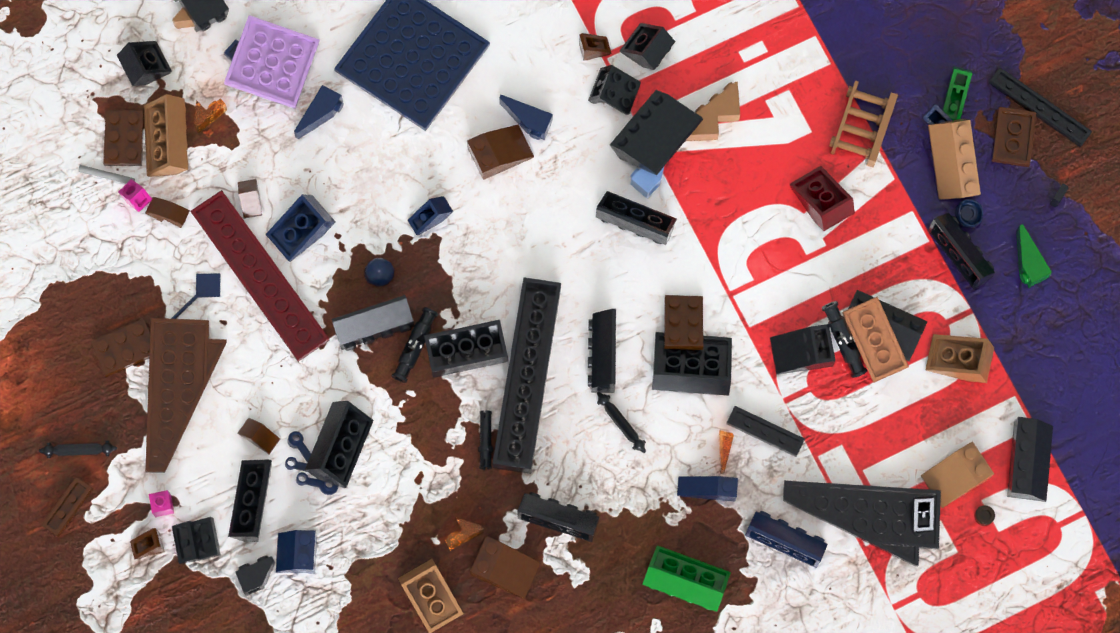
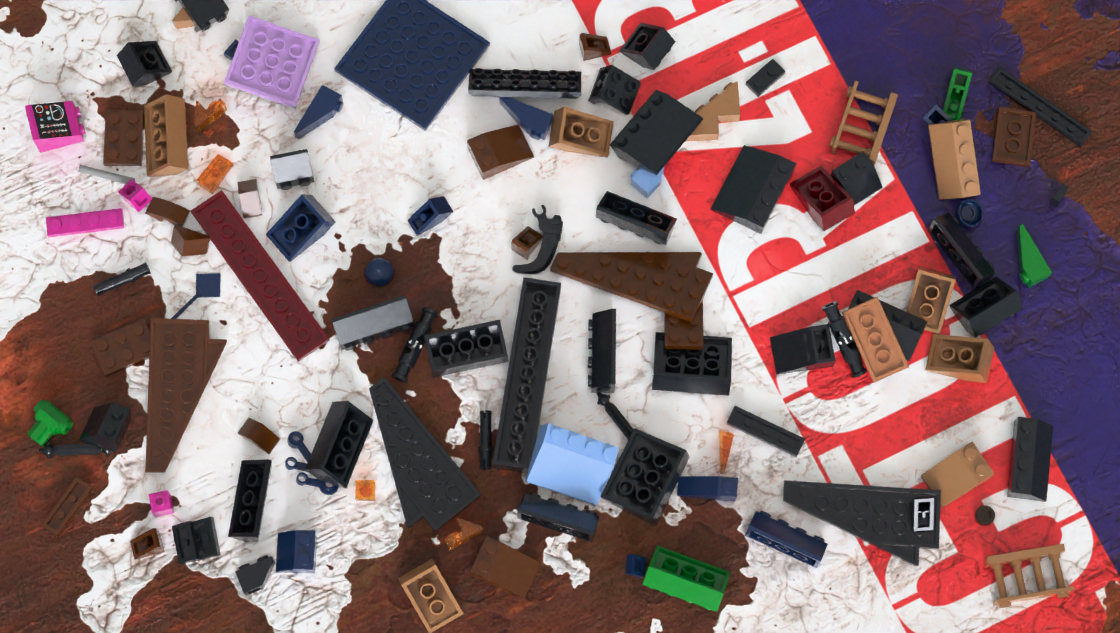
(48, 422): none -> green piece
(55, 125): none -> slope
(85, 222): none -> dark pink plate
(106, 426): none -> black slope
(116, 281): none -> black pin
(189, 242): none -> reddish brown slope
(214, 173): none -> clear orange slope
(292, 169): none -> slope
(365, 490): none -> clear orange plate
(422, 470): none -> black wing
(524, 83): none -> black plate
(526, 242): none -> reddish brown slope
(551, 233): none -> black piece
(571, 463): none -> light blue slope
(580, 132): none -> medium nougat slope
(635, 565): none -> dark blue plate
(645, 476): none -> black slope
(654, 279): none -> reddish brown wing
(753, 188): none -> black slope
(765, 77): none -> black plate
(858, 177): none -> black slope
(931, 297): none -> medium nougat slope
(986, 306): none -> black slope
(1034, 556): none -> medium nougat fence

